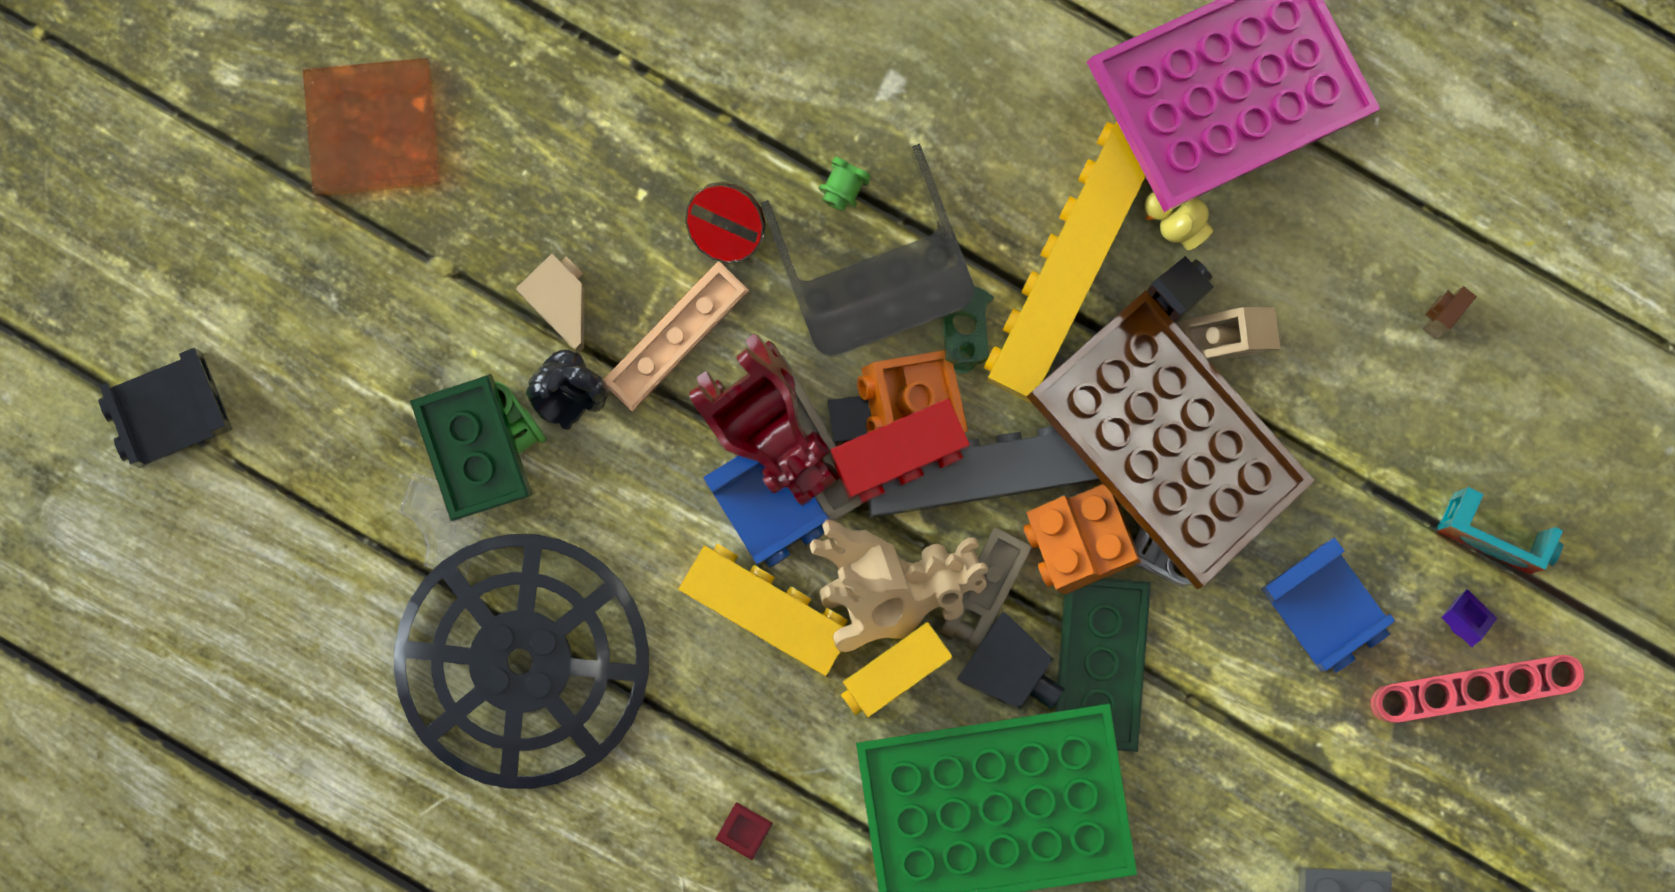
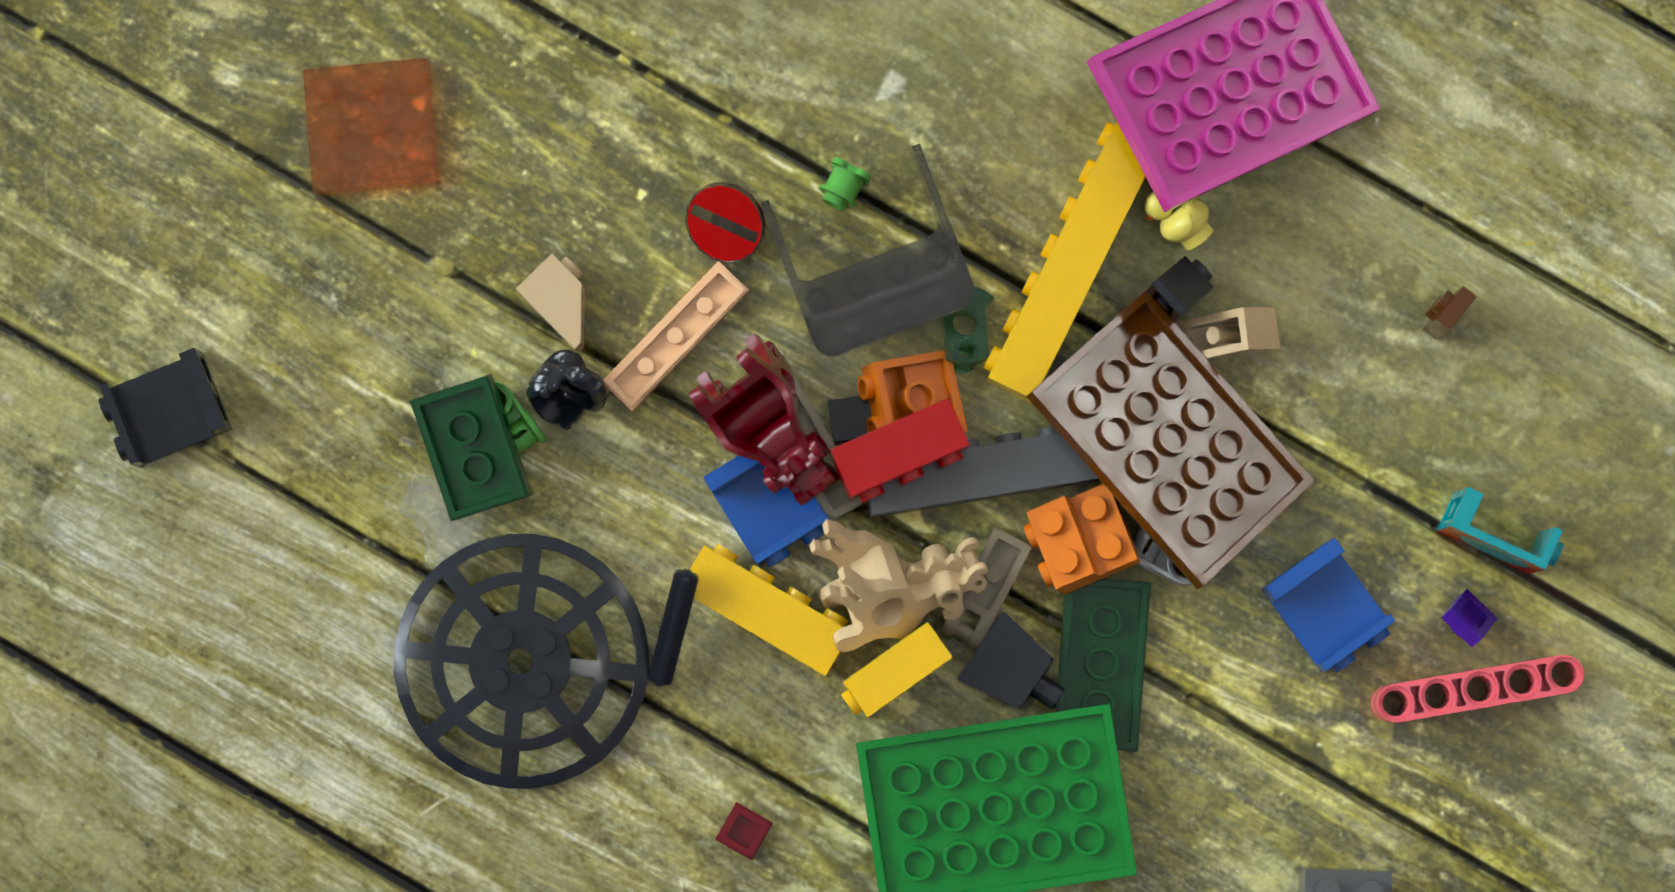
(673, 627): none -> black axle

